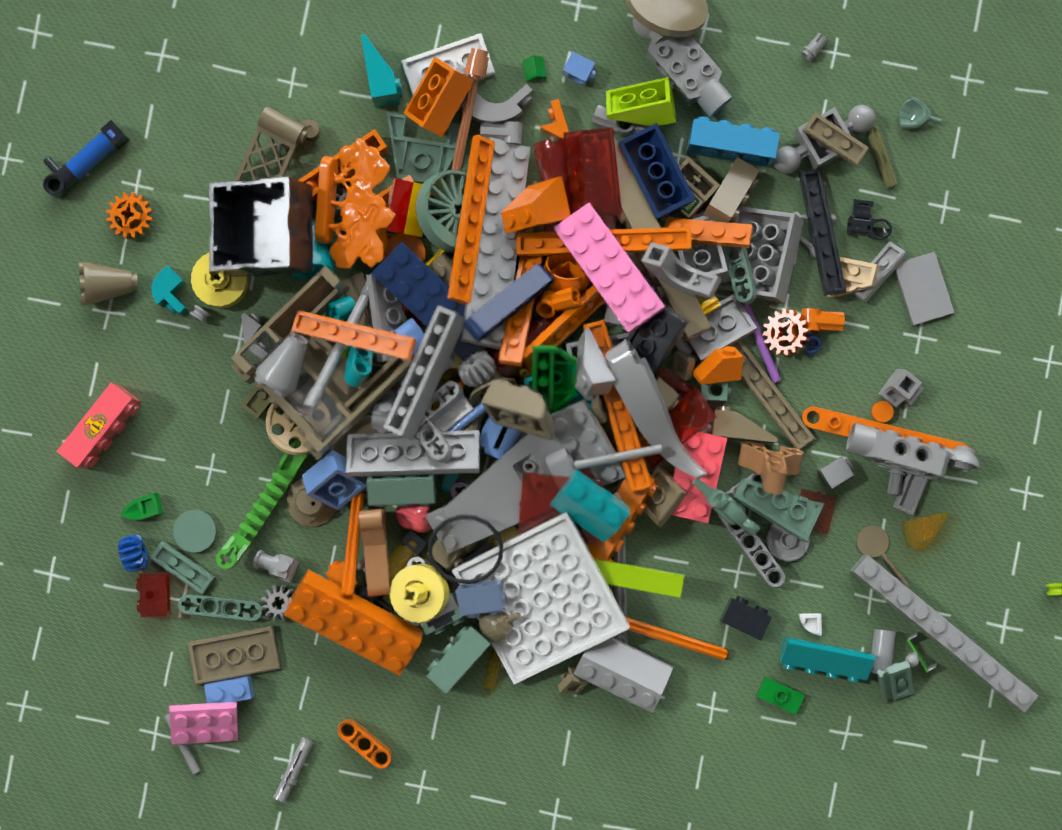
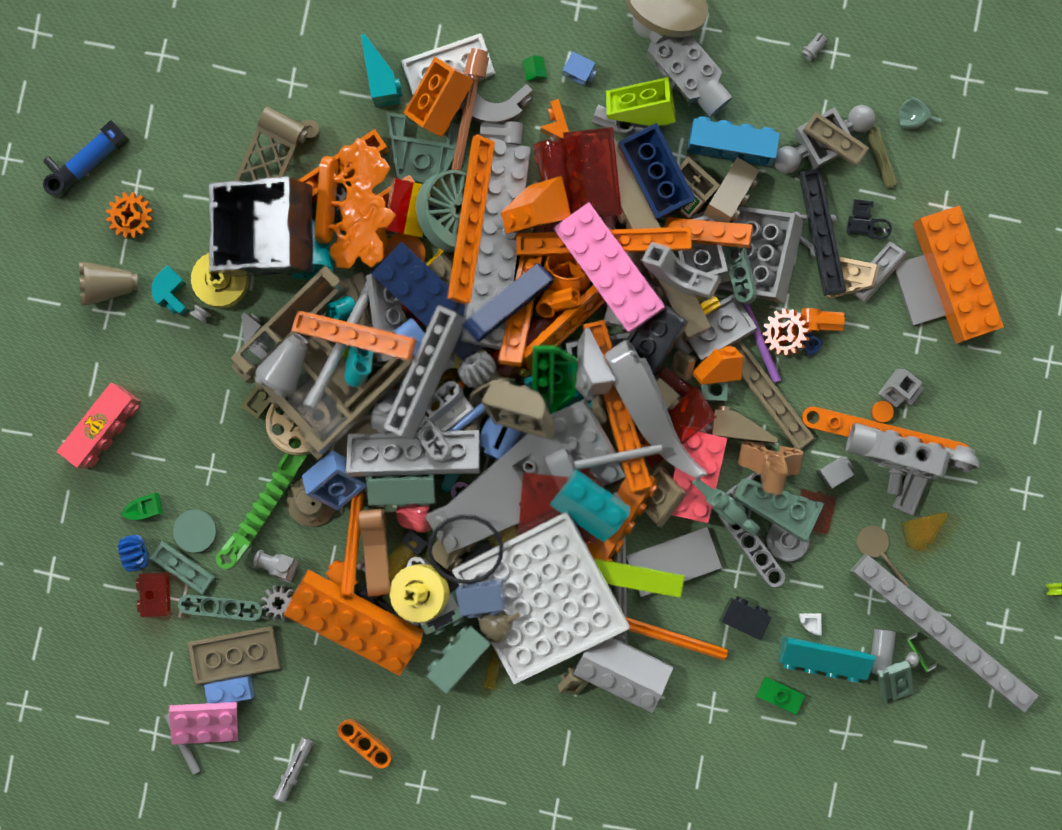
(685, 555): none -> light grey tile
(958, 274): none -> orange brick

